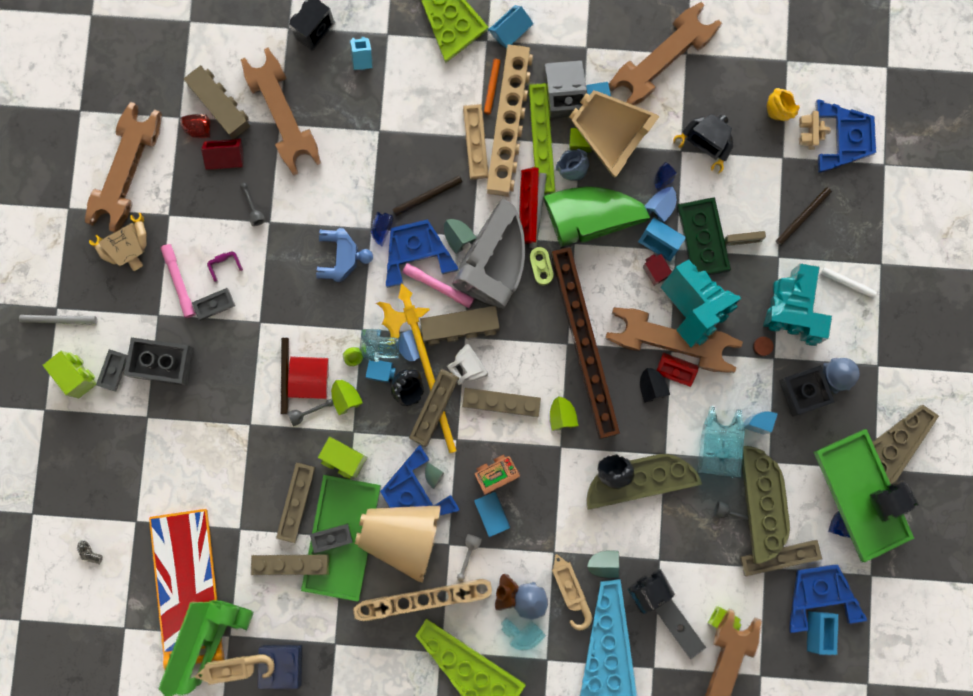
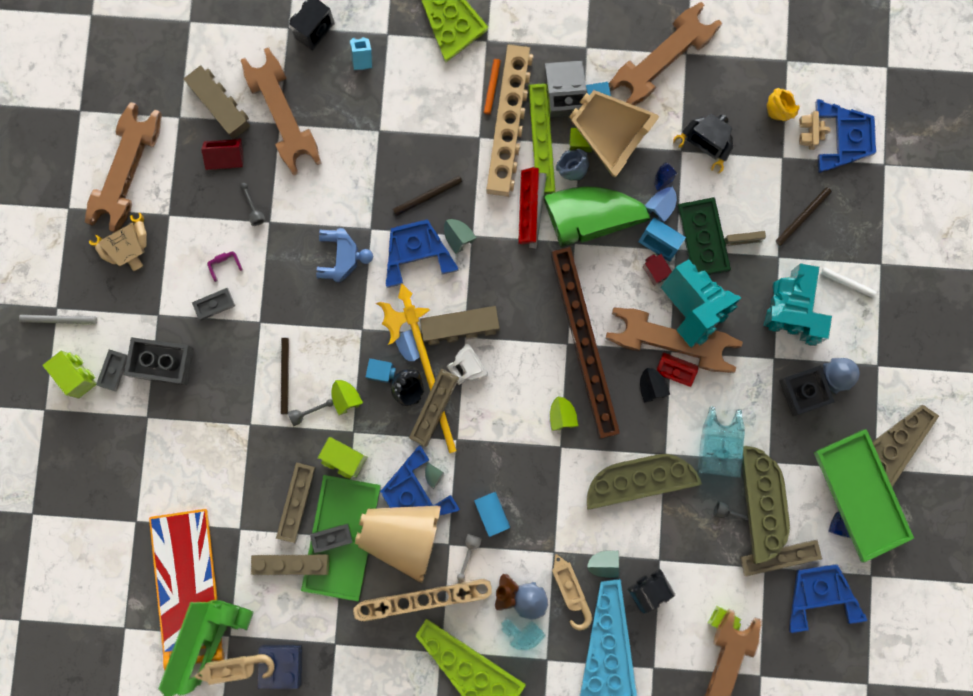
(87, 554): clear smoke arm -> none
(184, 300): bright pink piece -> none
(196, 125): clear red brick -> none
(308, 377): red slope -> none
(352, 356): lime tile -> none
(376, 347): clear light blue brick -> none
(381, 227): clear blue brick -> none
(419, 275): bright pink piece -> none
(475, 141): tan tile -> none
(495, 258): light grey panel -> none
(497, 474): nougat slope -> none
(501, 402): dark tan plate -> none
(511, 26): dark azure brick -> none
(542, 266): yellowish green plate -> none
(615, 471): black hair -> none
(687, 637): dark grey tile -> none
(761, 422): dark azure brick -> none
(763, 346): copper tile -> none
(822, 633): dark azure brick -> none
(893, 501): black brick -> none

